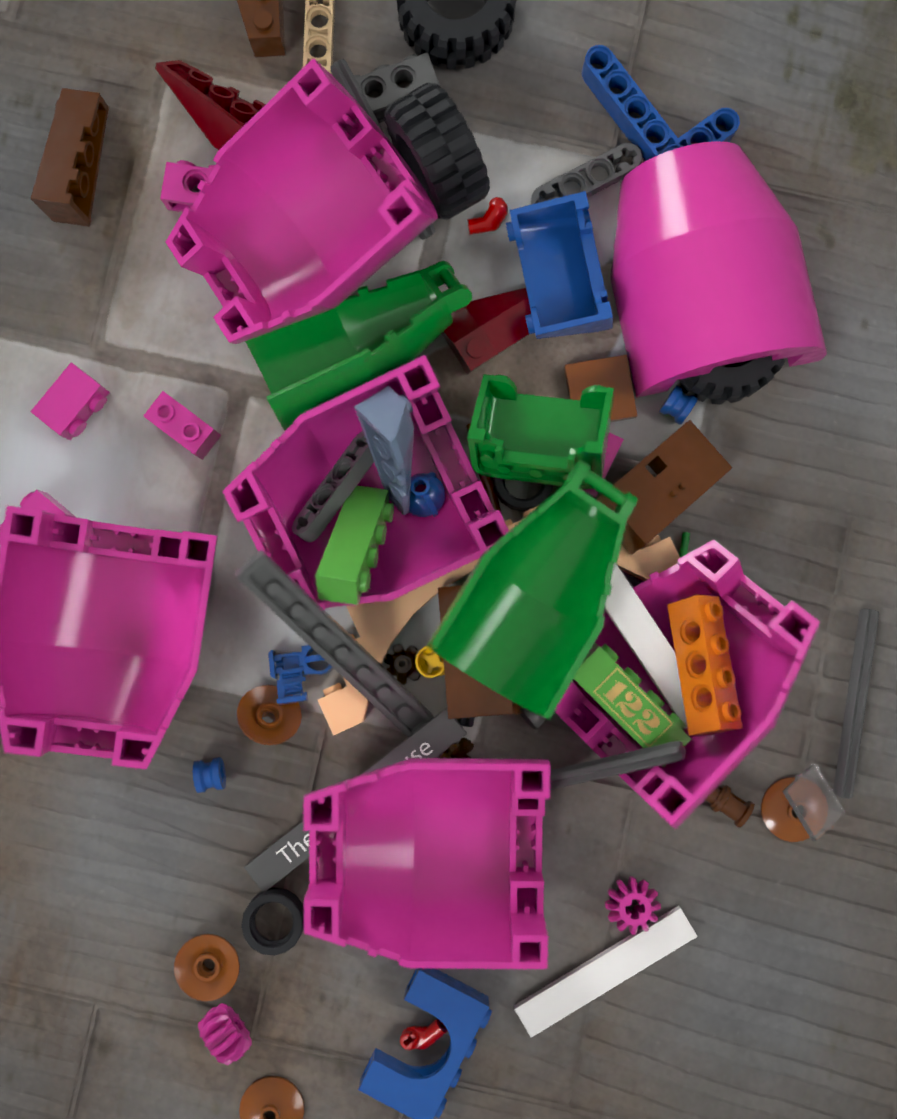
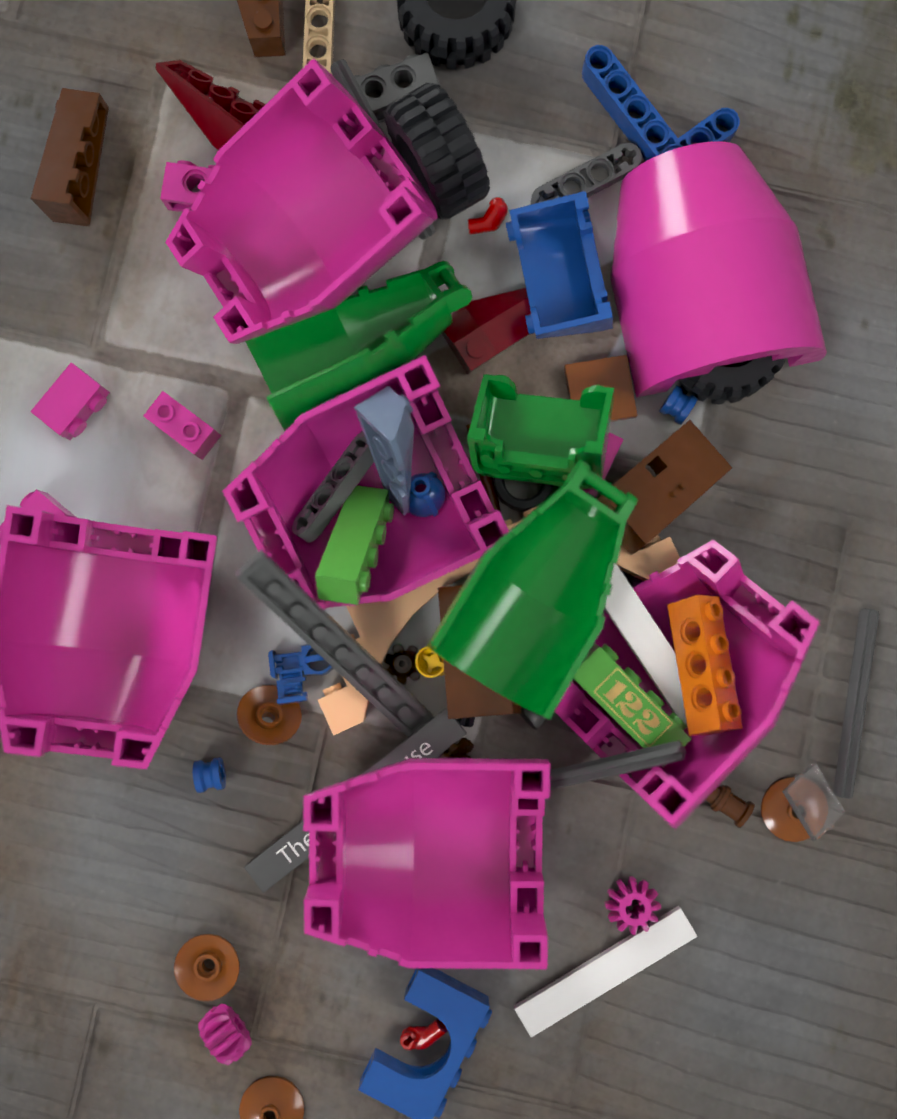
(262, 944): black tyre -> none
(684, 544): green piece -> none

